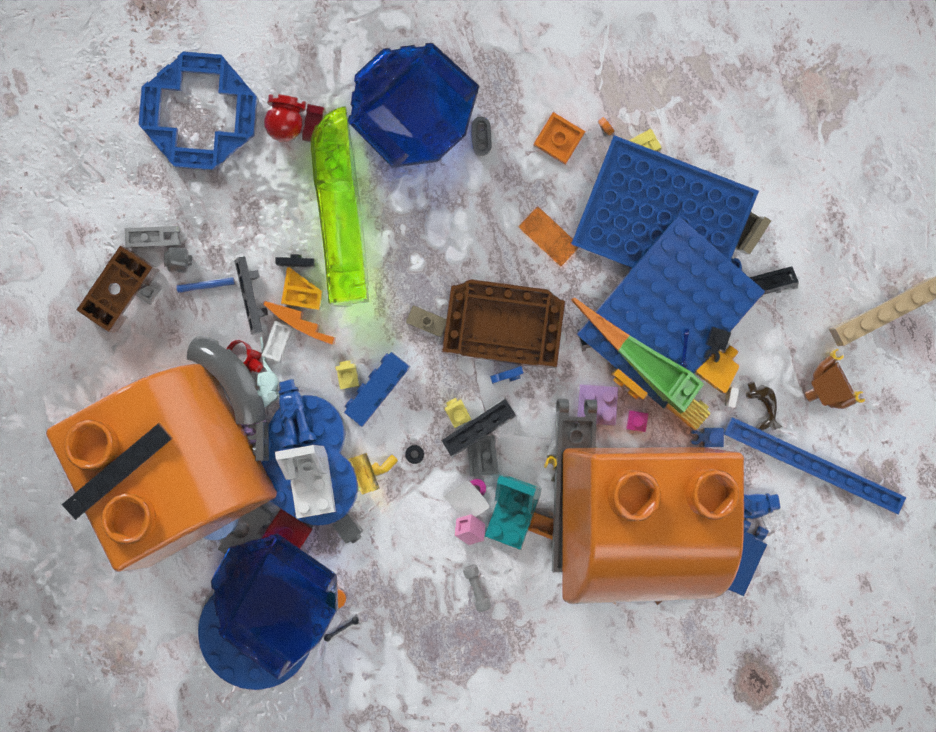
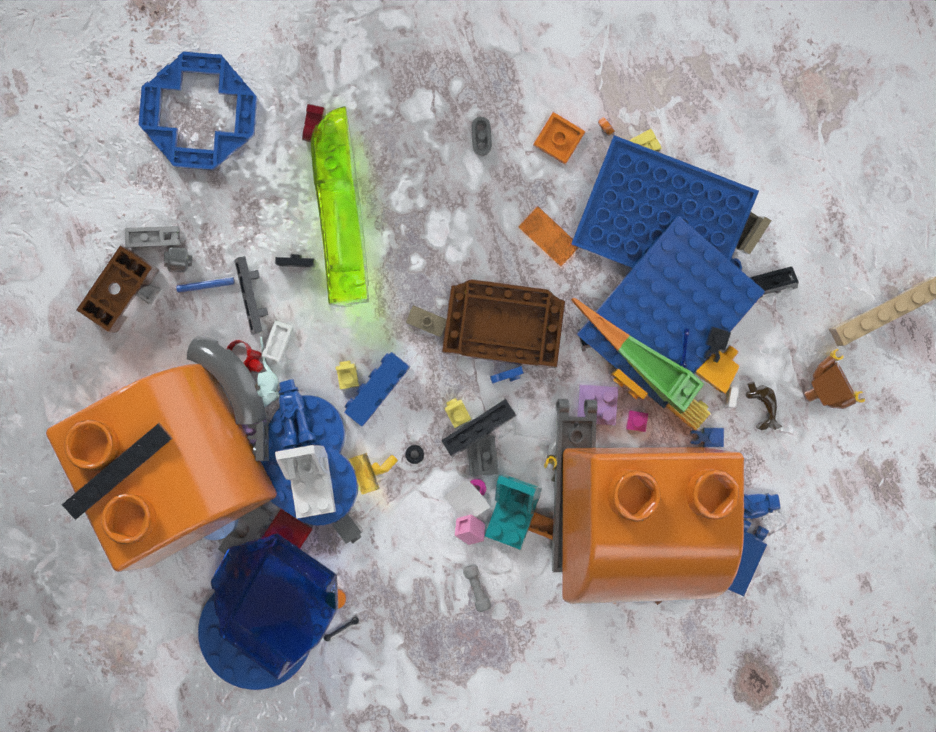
(284, 118): red tile -> none
(294, 319): orange slope -> none
(300, 292): light orange wing -> none
(412, 104): clear blue windscreen -> none
(814, 465): blue plate -> none

